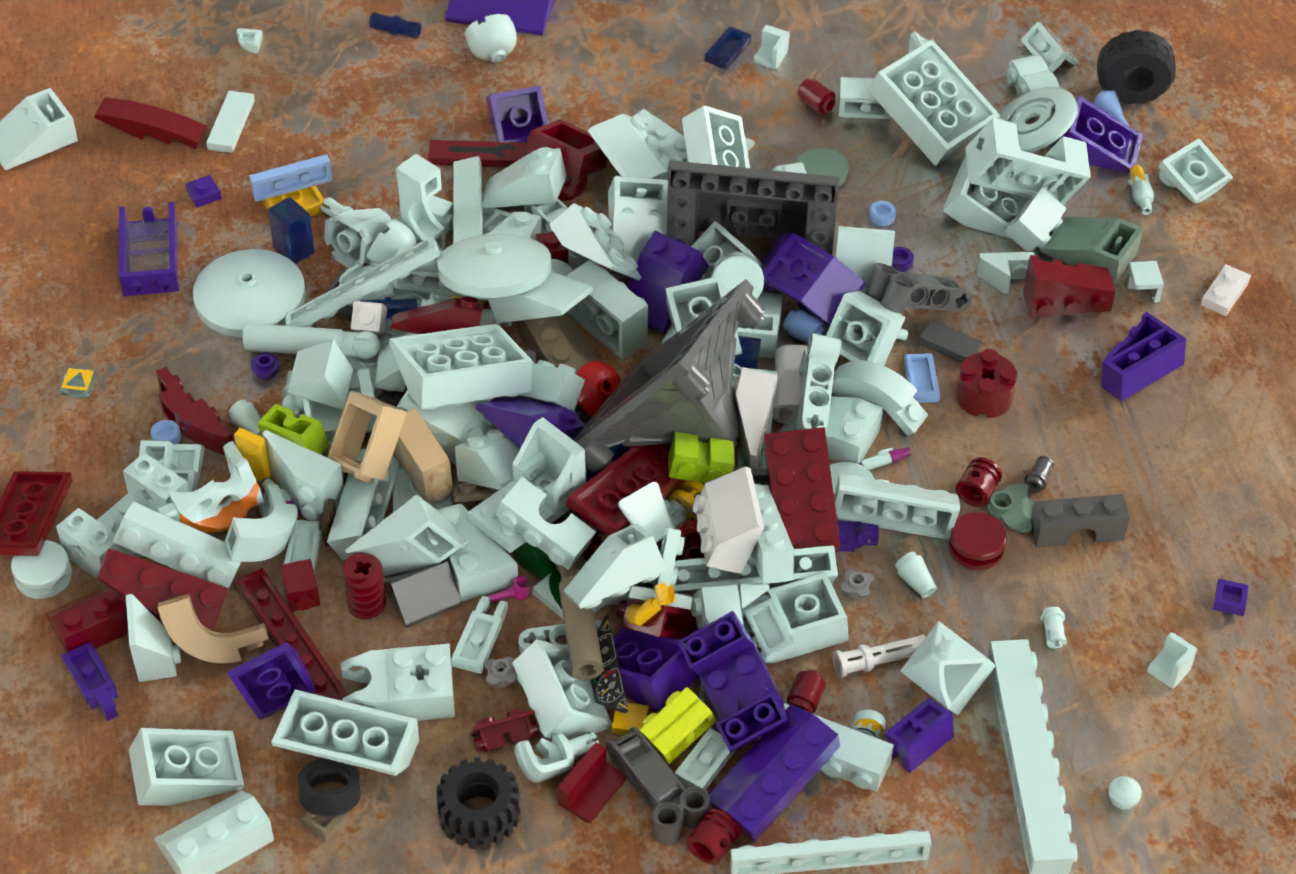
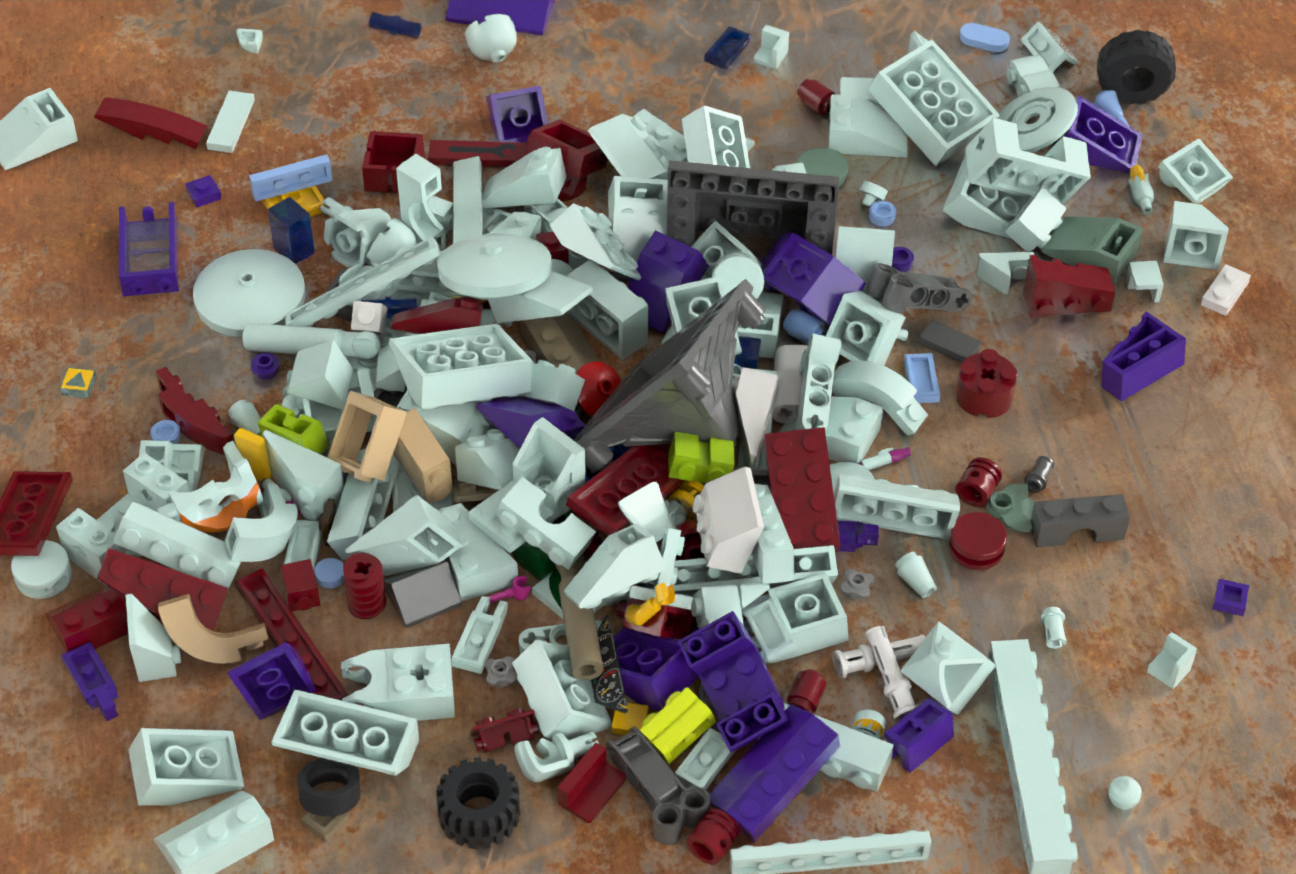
(329, 573): none -> light blue tile
(384, 155): none -> dark red piece
(864, 128): none -> light aqua slope
(872, 192): none -> light aqua tile
(896, 686): none -> white pin
(984, 37): none -> light blue tile
(1194, 237): none -> light aqua slope

